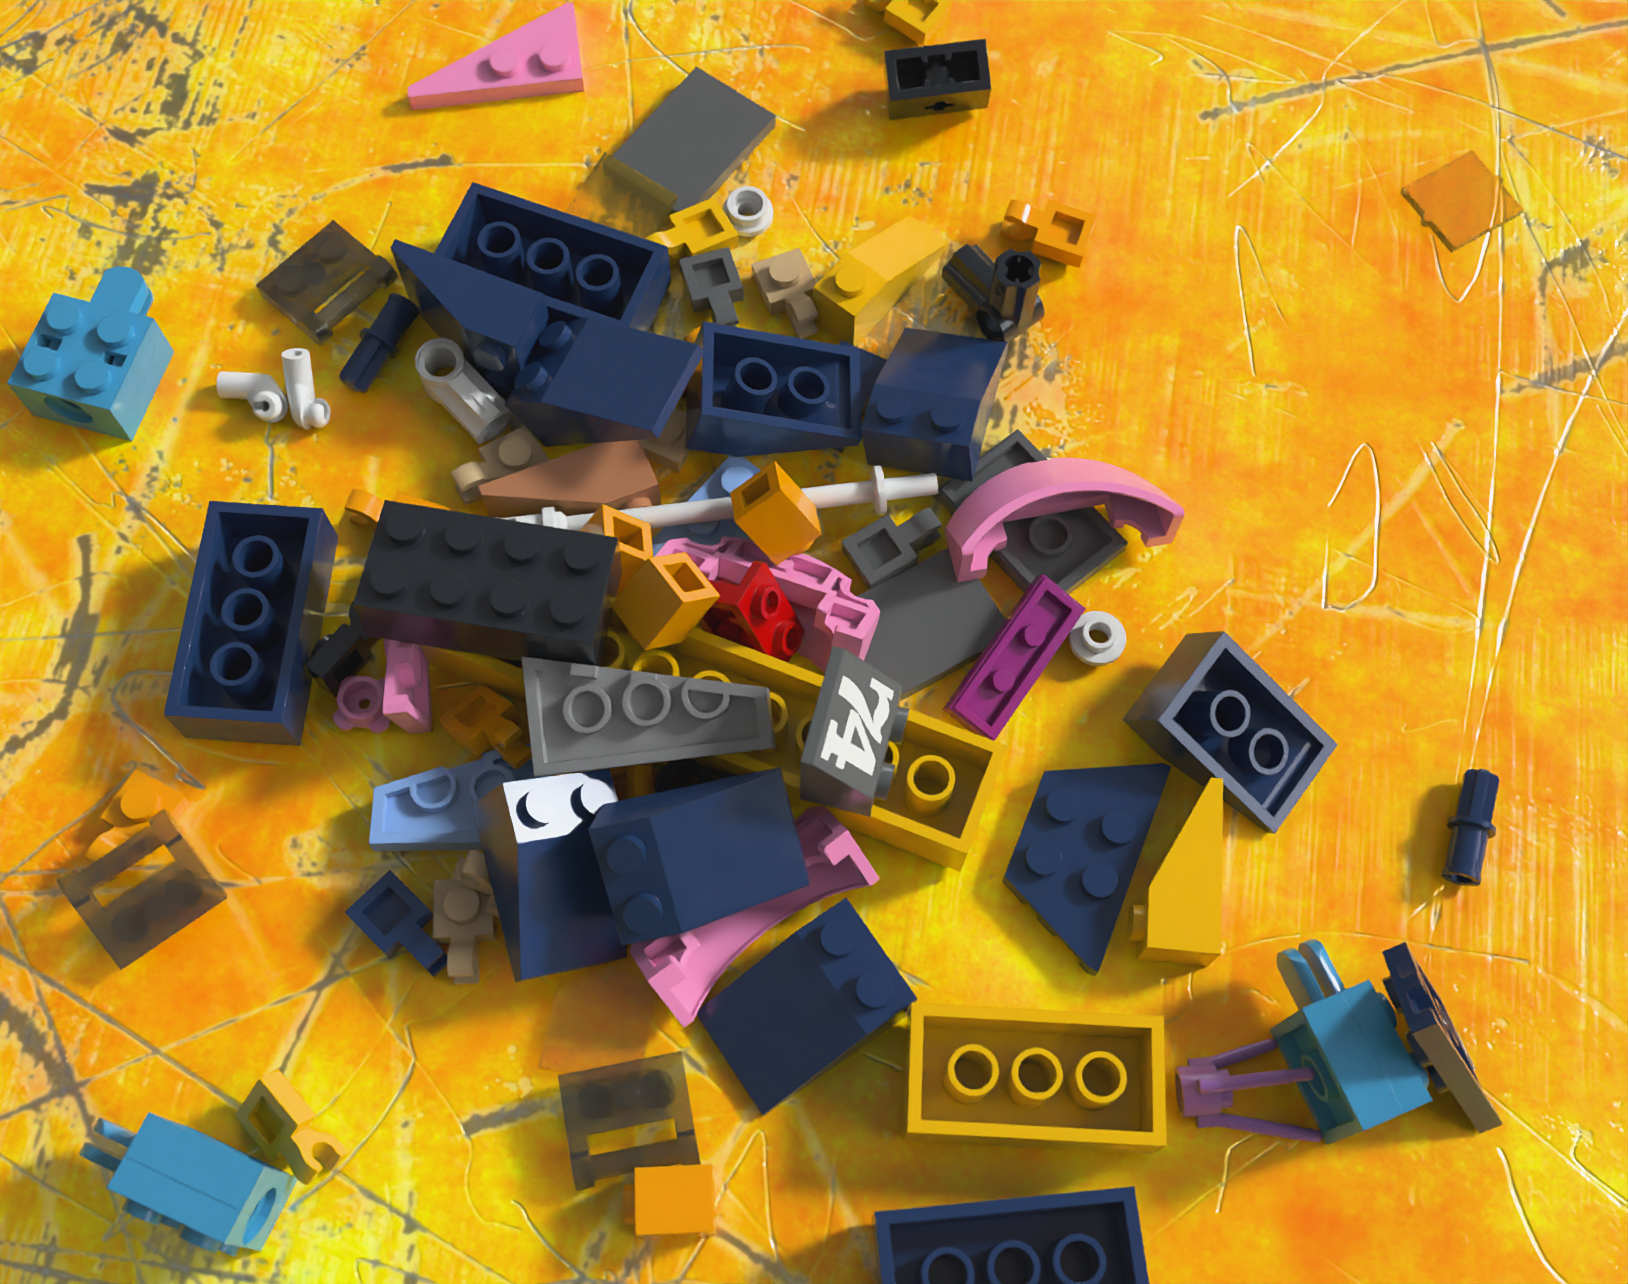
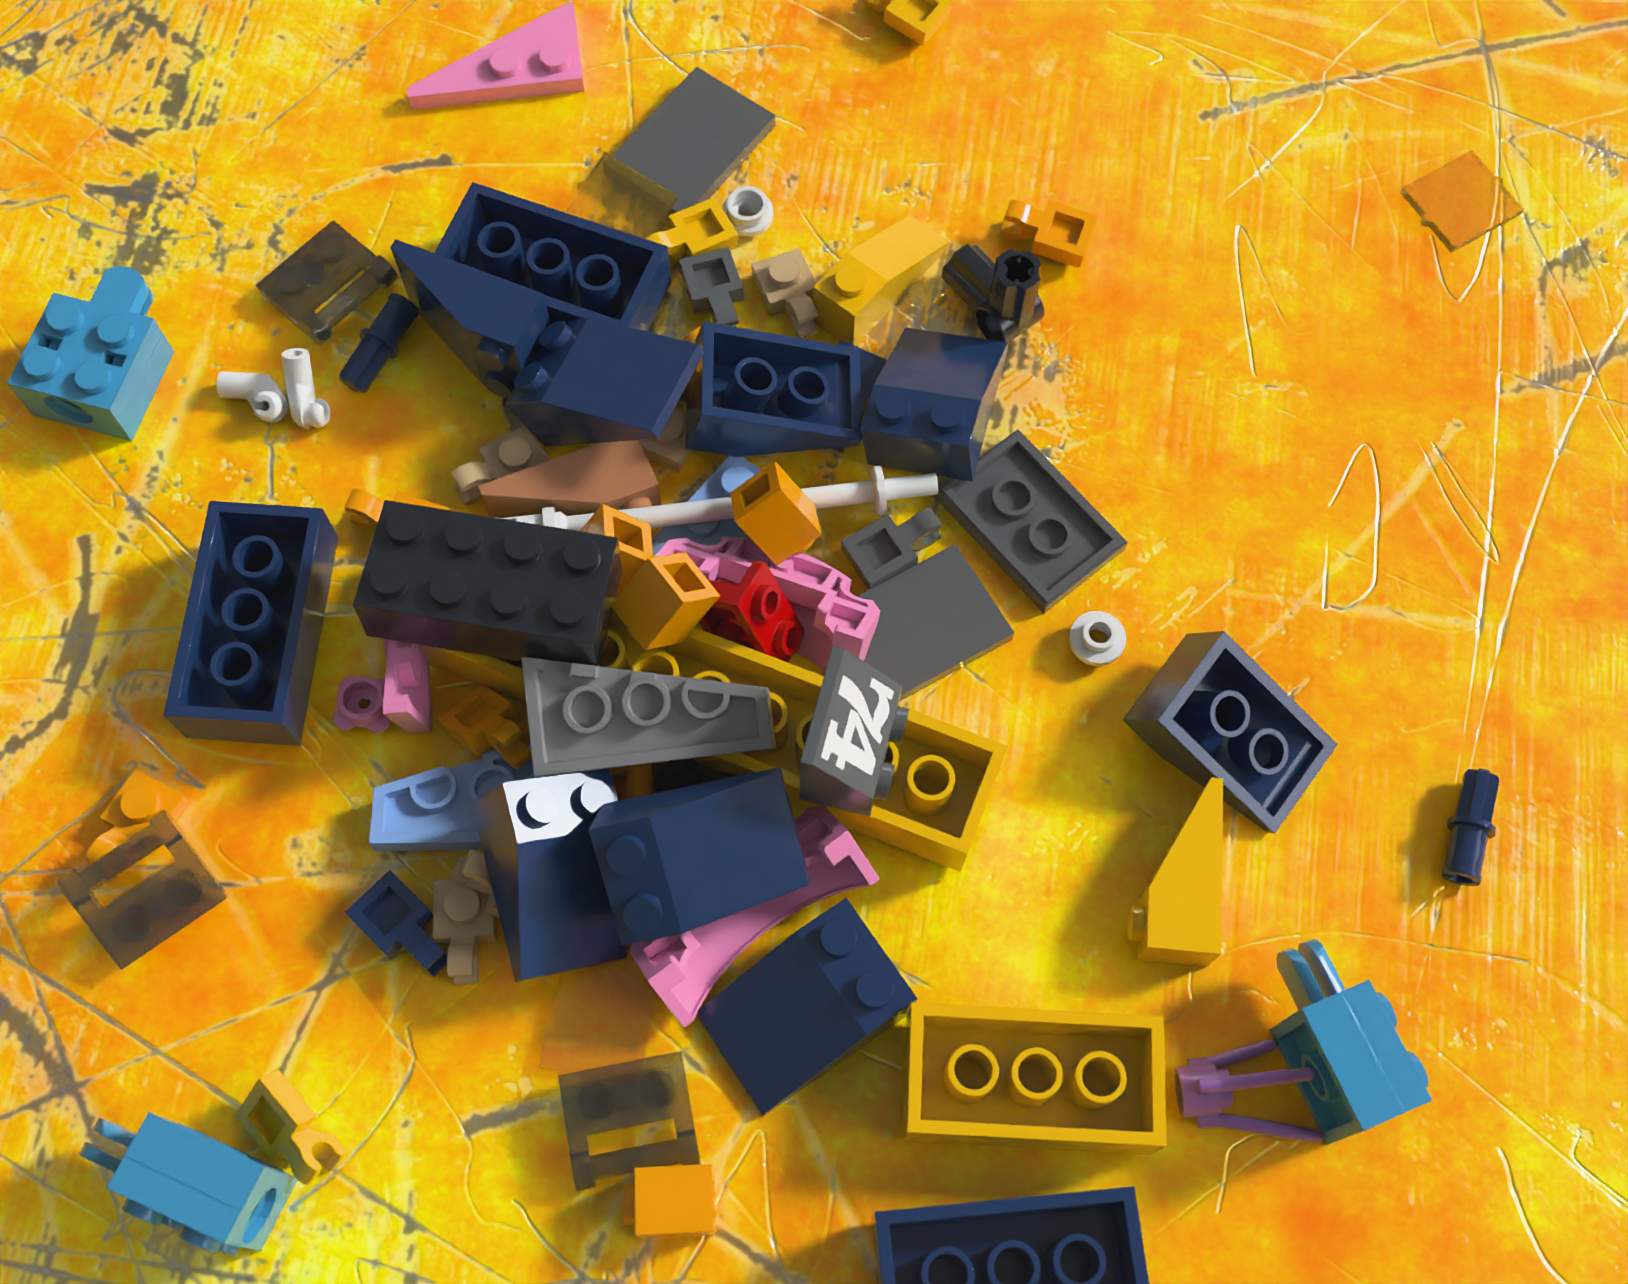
(340, 654): black plate -> none
(462, 391): white piece -> none
(937, 79): black brick -> none
(1014, 658): magenta tile -> none
(1049, 489): bright pink windscreen -> none
(1083, 851): dark blue wing -> none
(1435, 1036): wing -> none

